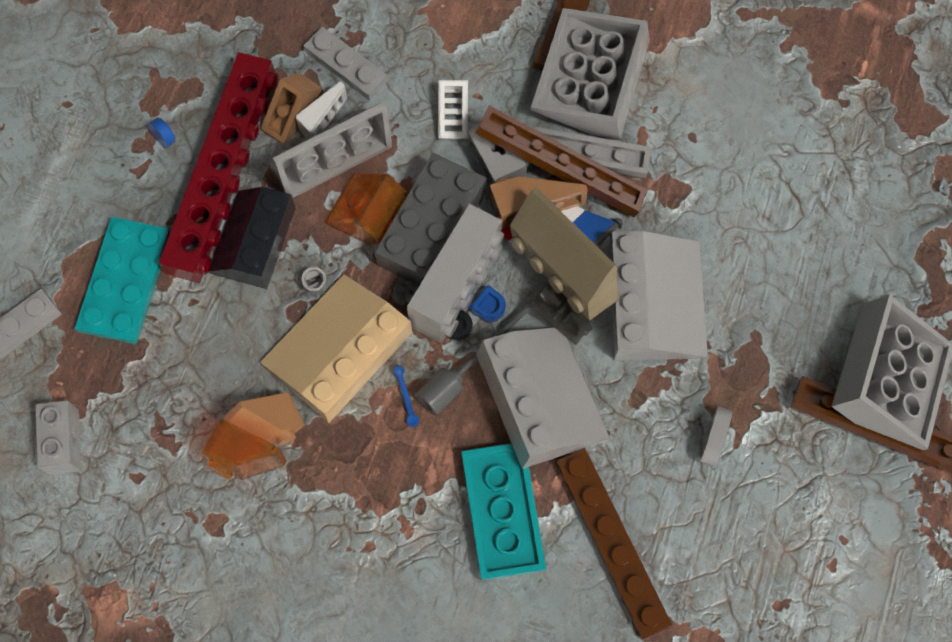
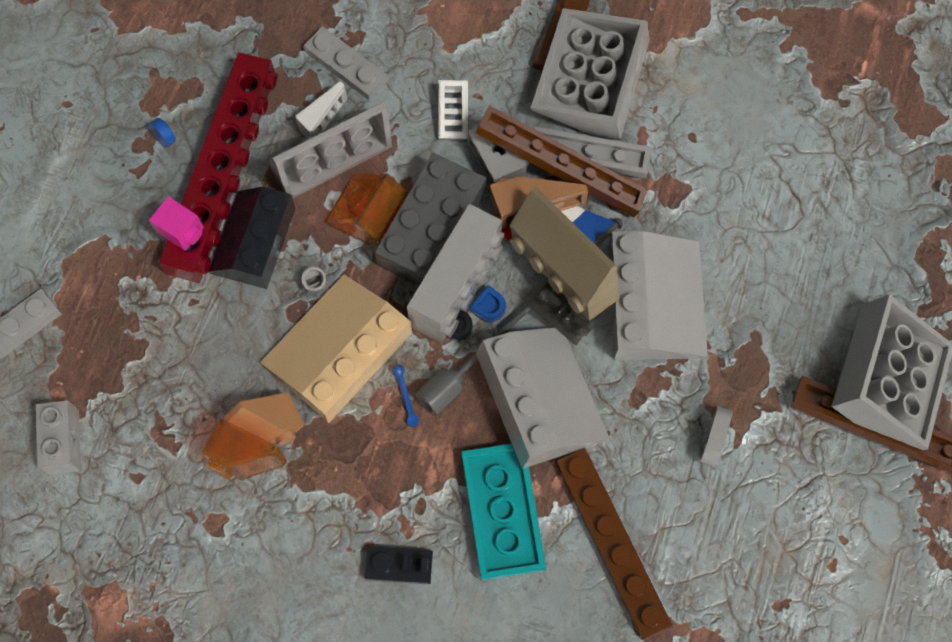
(123, 281): teal plate -> none
(177, 224): none -> dark pink brick
(290, 98): medium nougat slope -> none
(398, 565): none -> black plate

